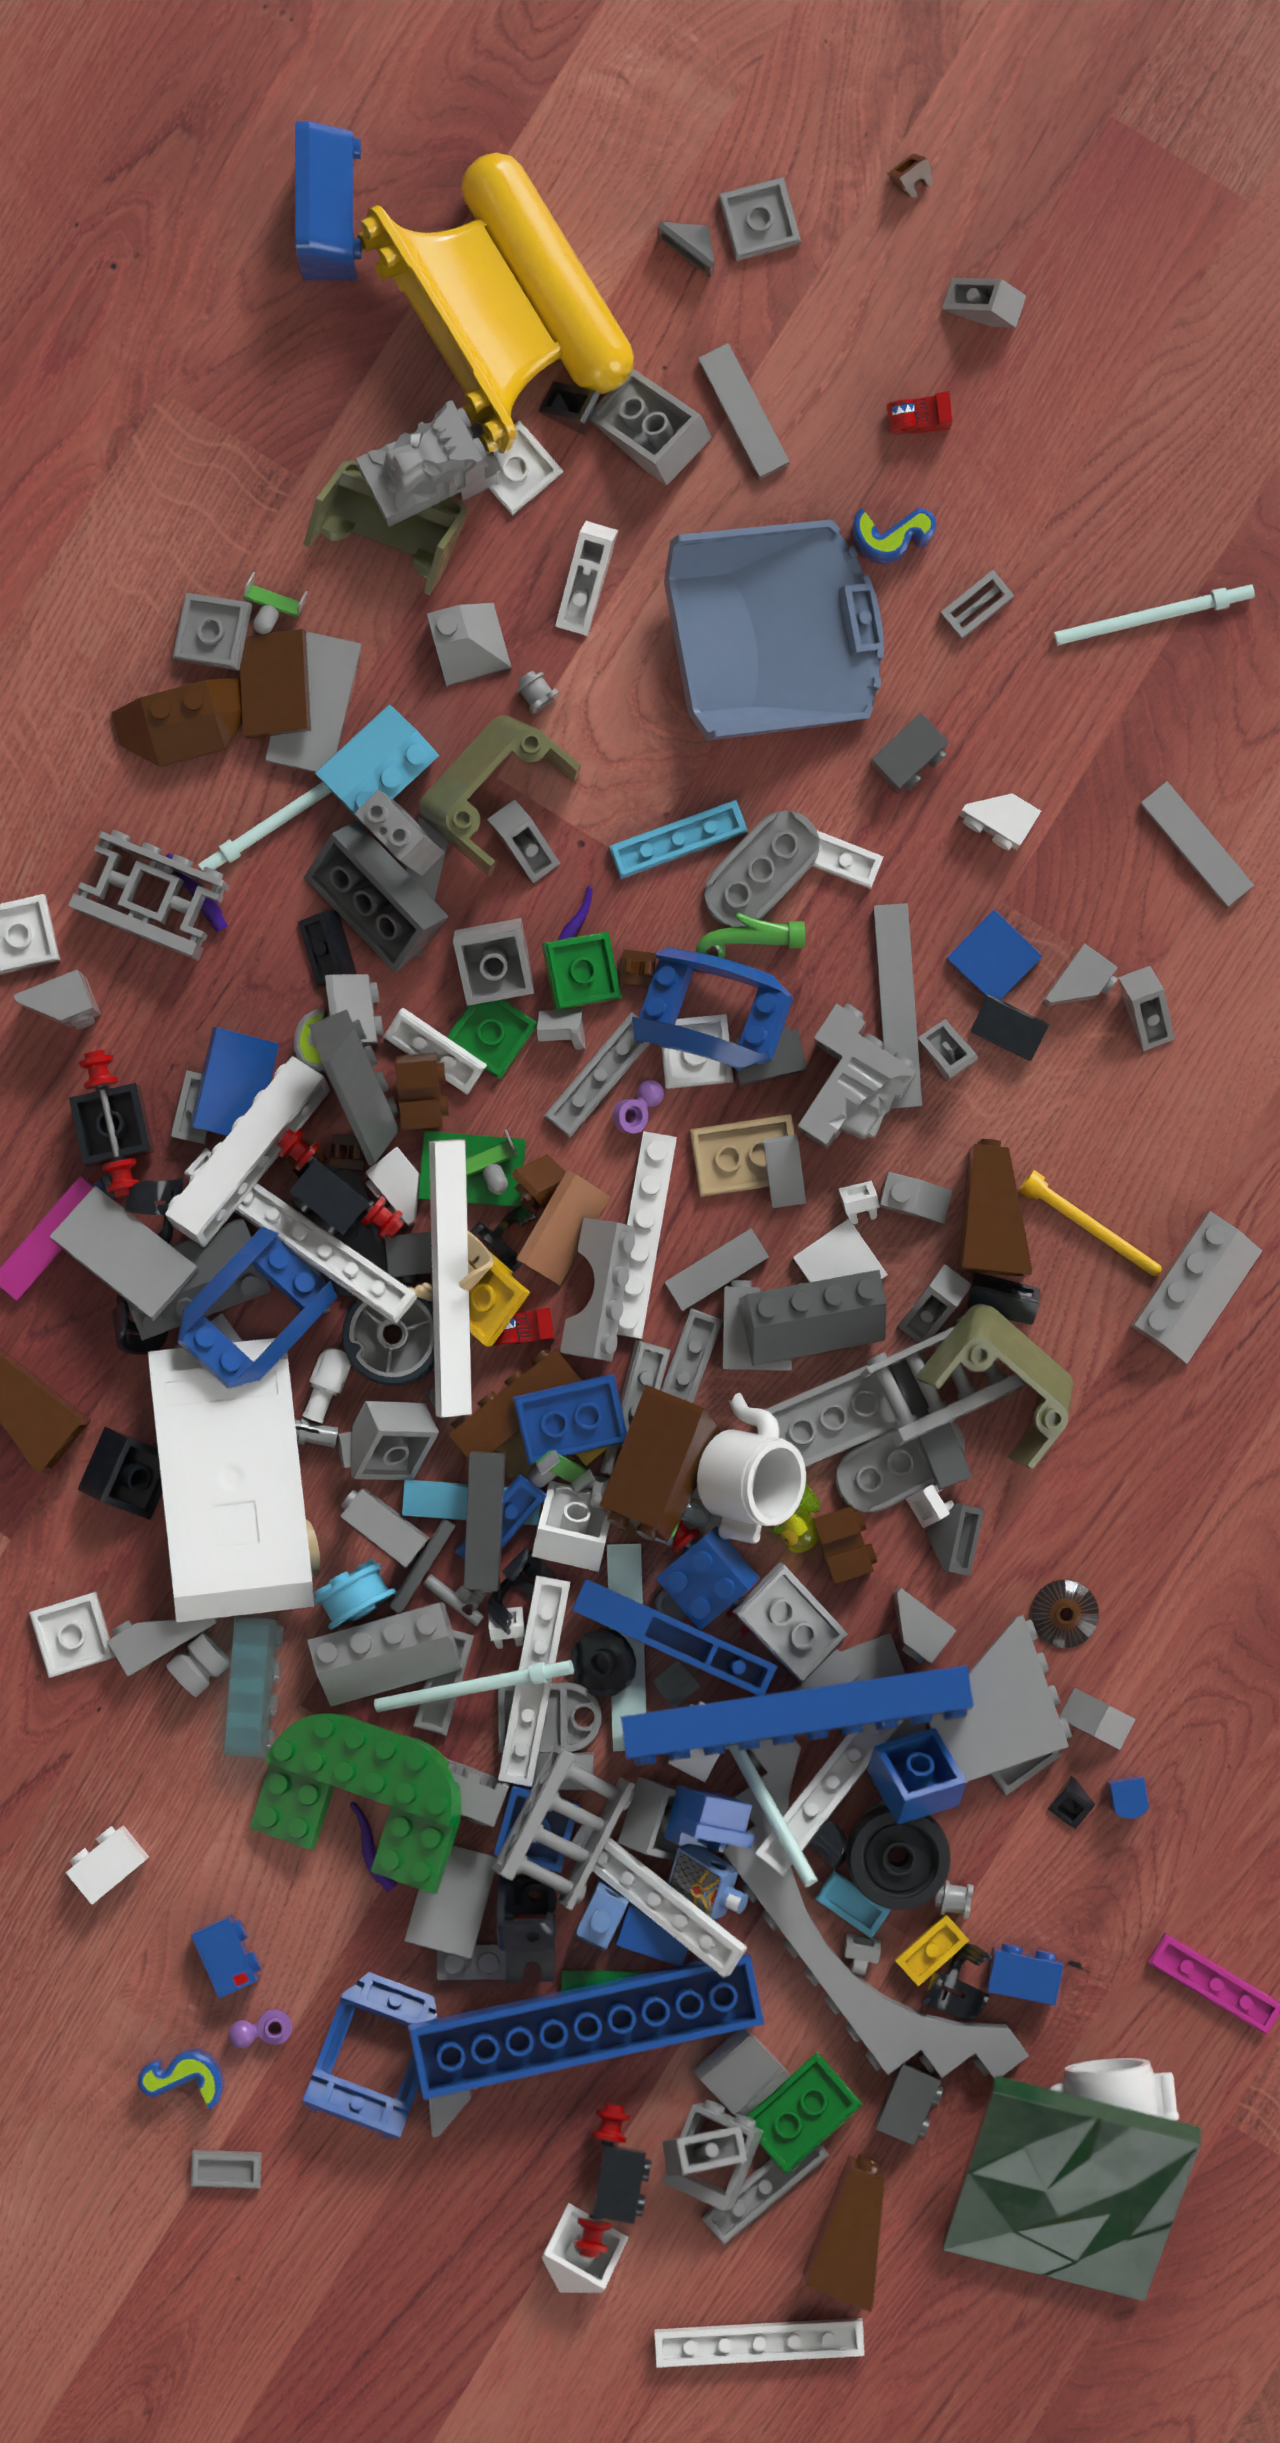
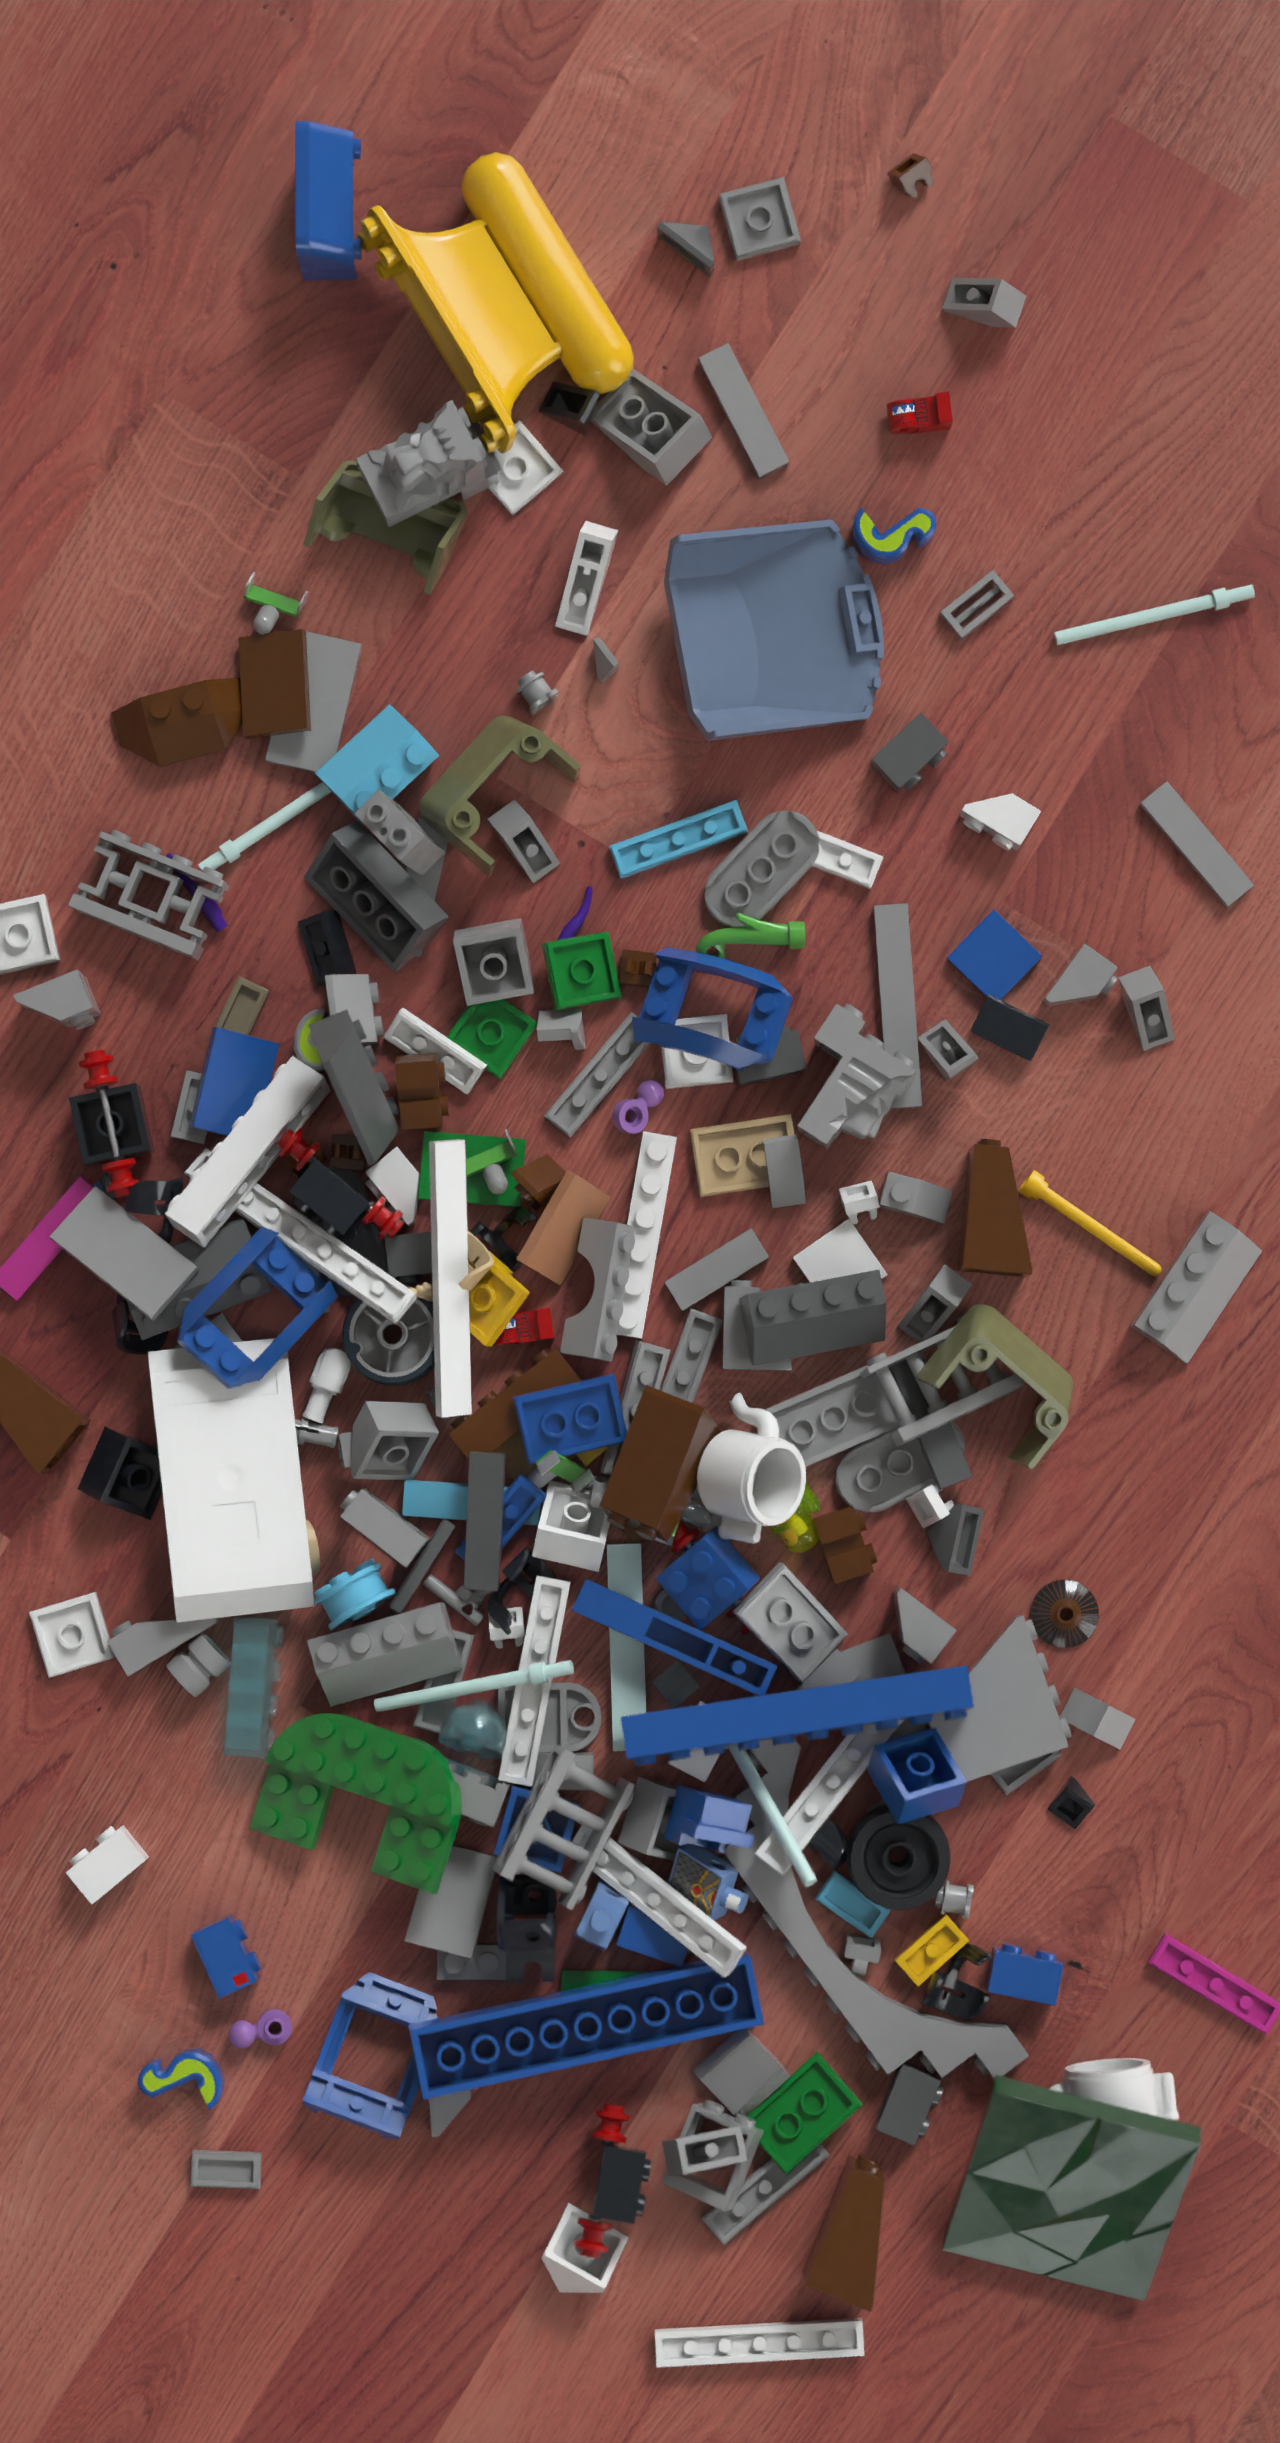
(212, 631): light grey tile -> none
(243, 1007): none -> dark tan tile
(369, 1850): dark purple animal -> none
(468, 642): light grey slope -> none
(475, 1730): none -> clear light blue cylinder
(603, 1662): black tile -> none
(605, 661): none -> light grey slope
(1009, 1298): black slope -> none
(1128, 1796): blue piece -> none

